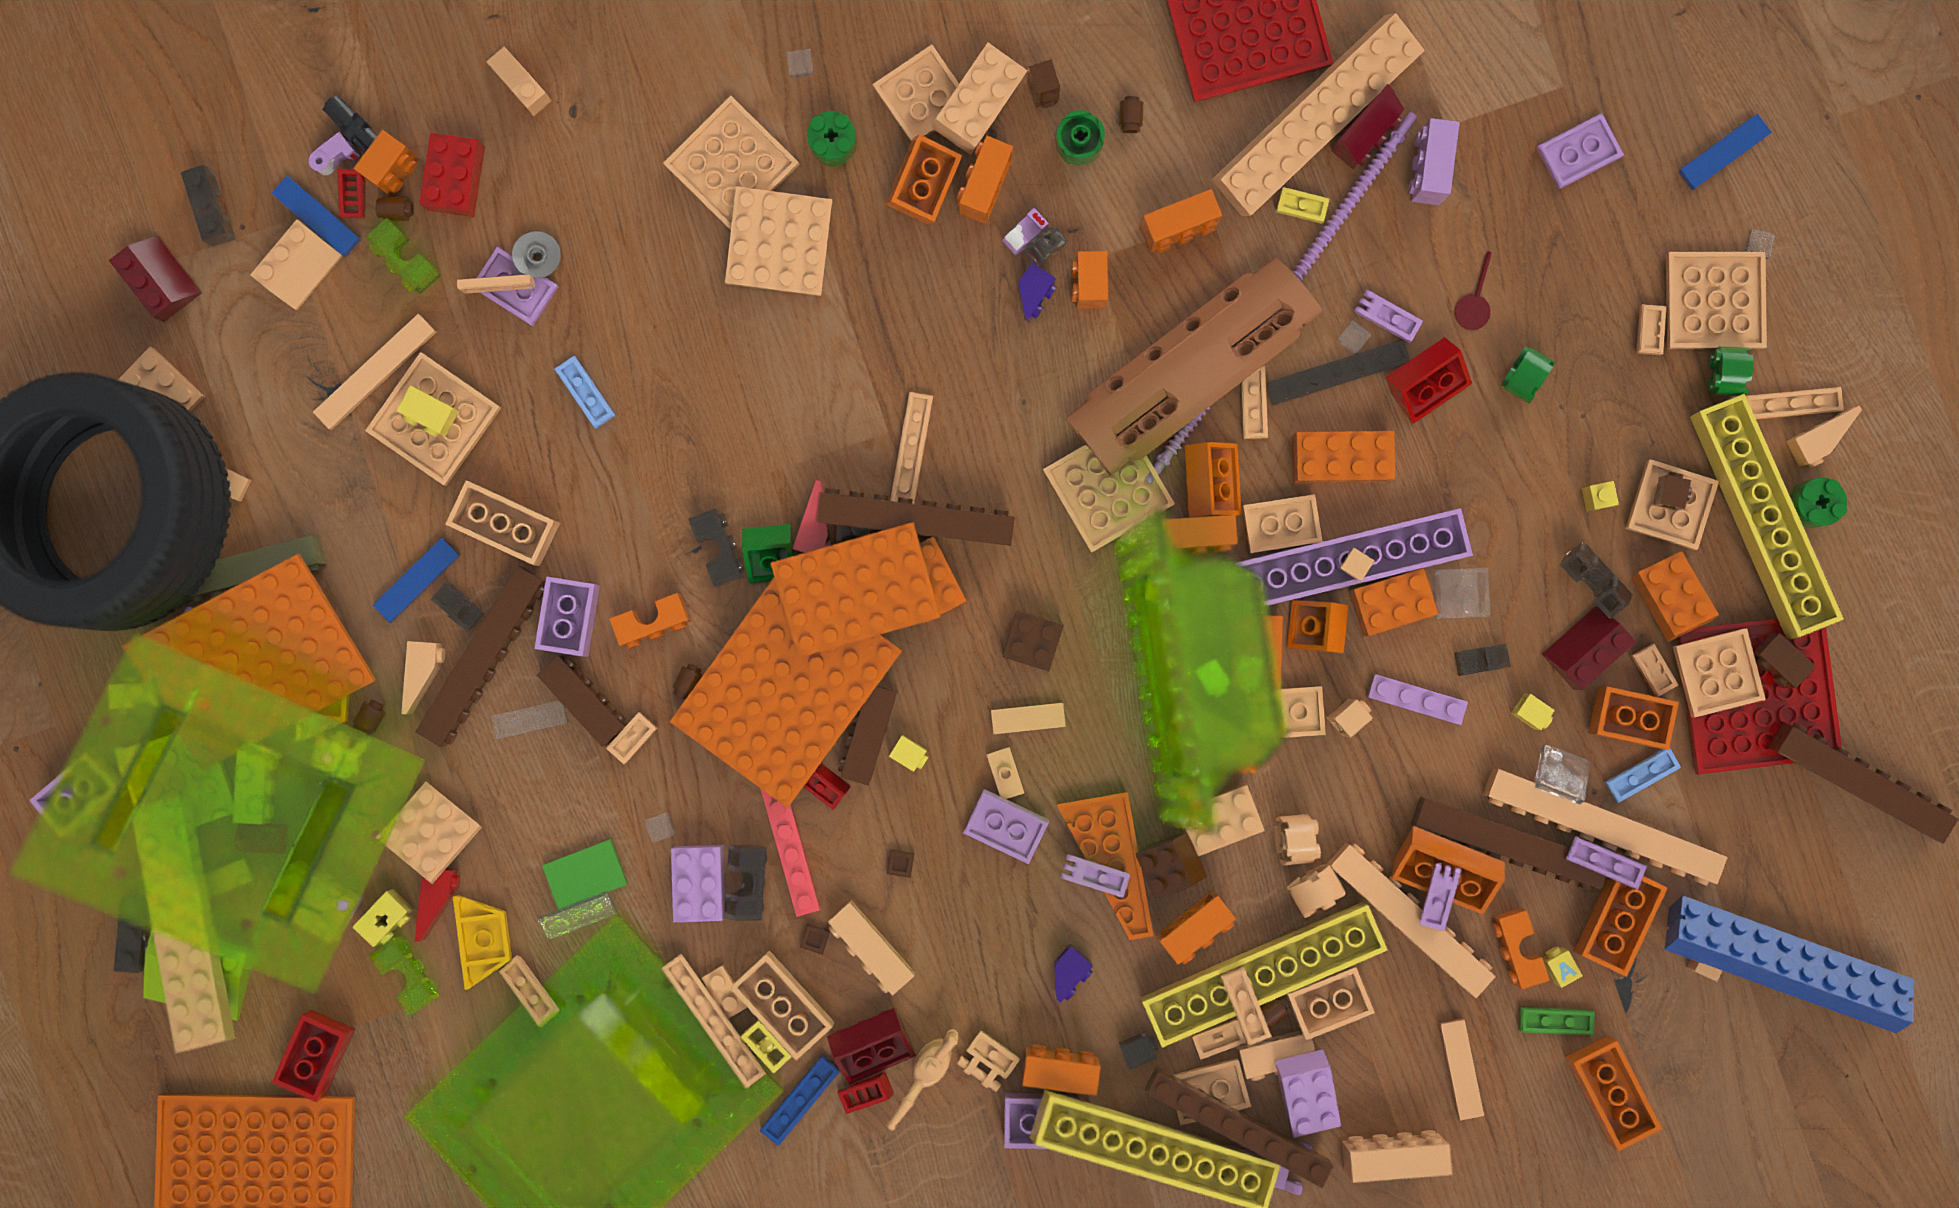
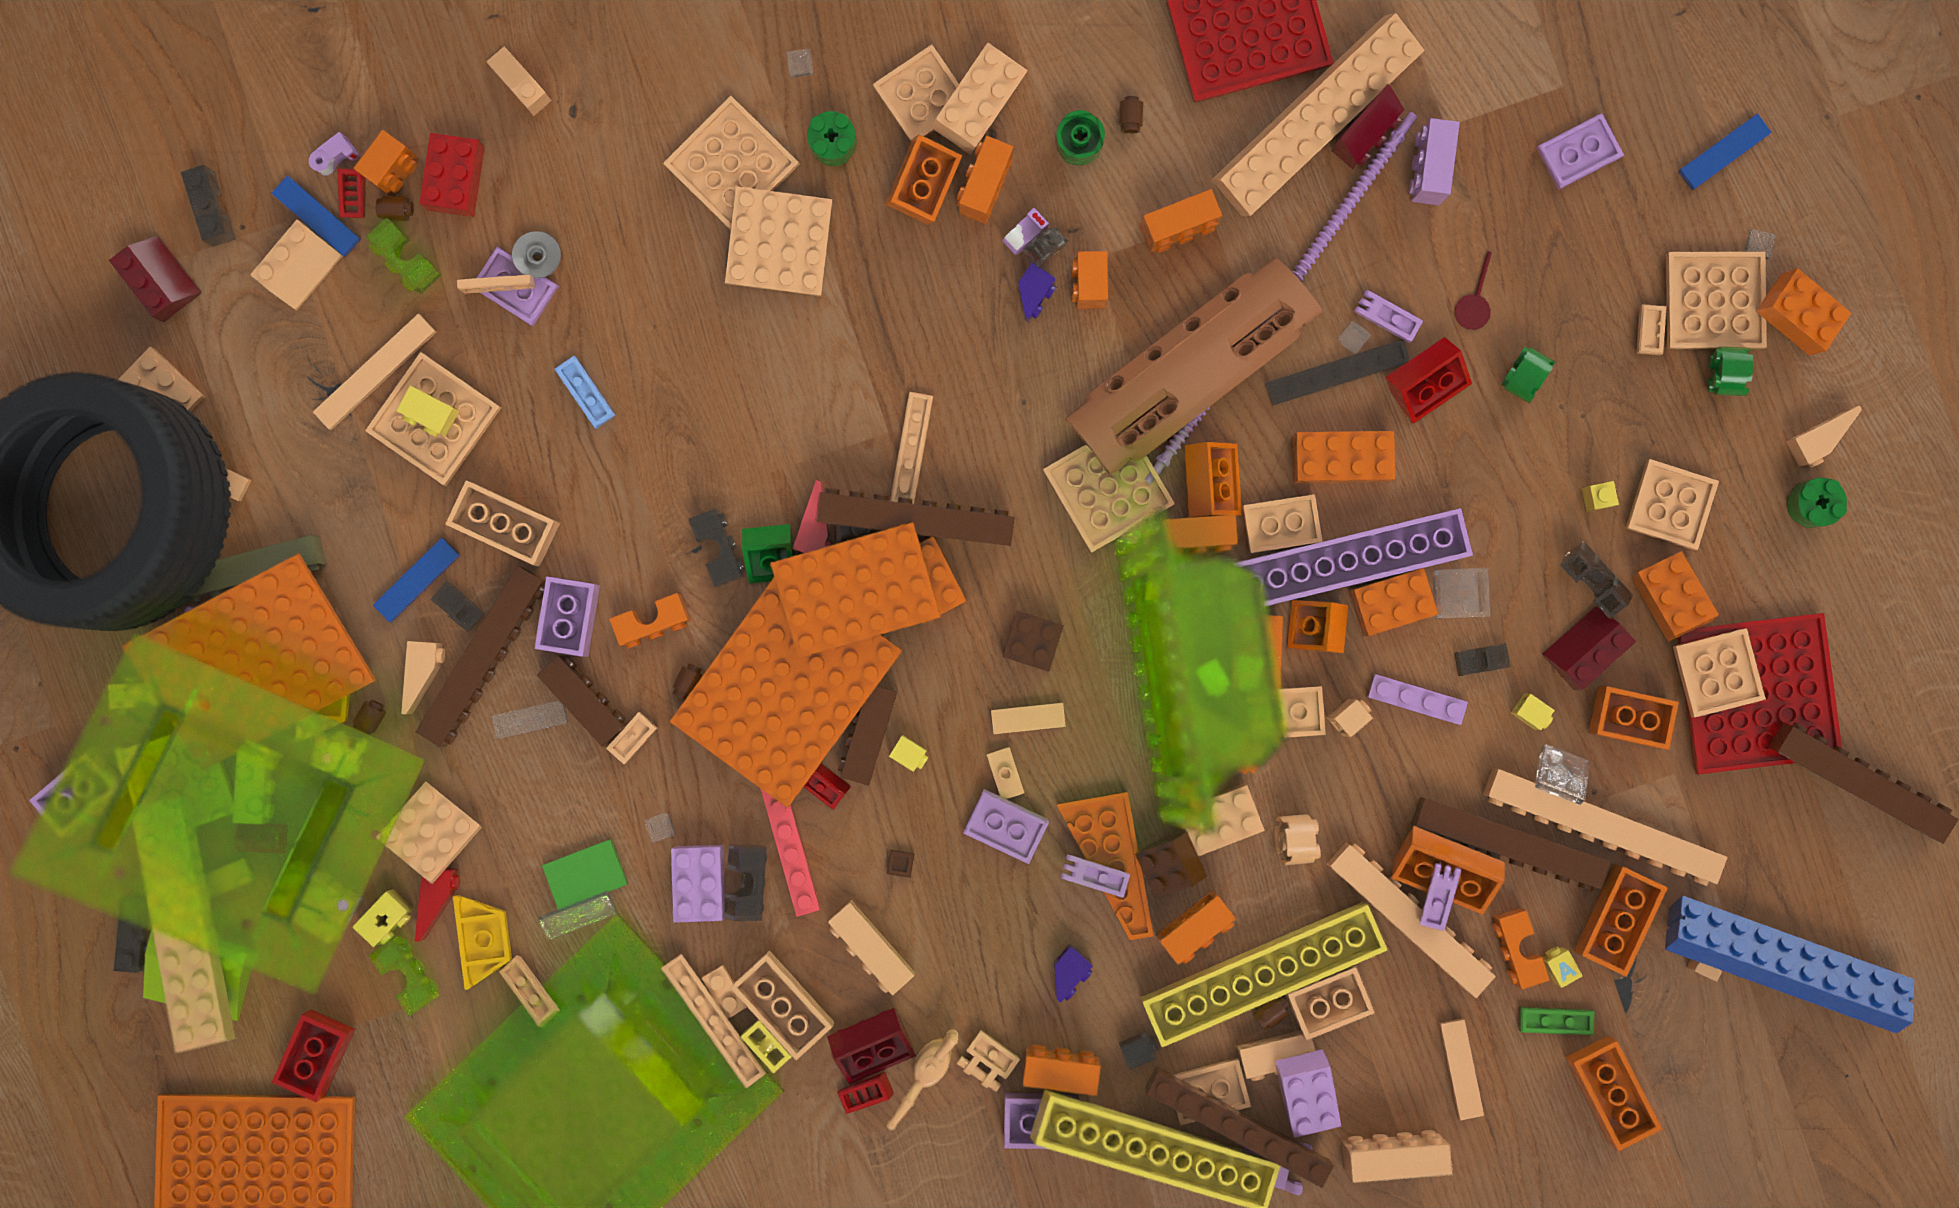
(350, 123): black piece -> none
(800, 1100): blue tile -> none
(815, 939): reddish brown tile -> none
(1043, 84): reddish brown brick -> none
(1218, 1038): light nougat plate -> none
(1245, 1006): light nougat tile -> none
(1254, 406): light nougat tile -> none
(1302, 205): light yellow plate -> none
(1316, 890): light nougat brick -> none
(1356, 564): light nougat tile -> none
(1606, 862): lavender tile -> none
(1642, 774): light blue tile -> none
(1654, 670): light nougat plate -> none
(1672, 491): reddish brown brick -> none
(1766, 517): light yellow brick -> none
(1782, 661): reddish brown brick -> none
(1796, 403): light nougat tile -> none
(1803, 312): none -> orange brick

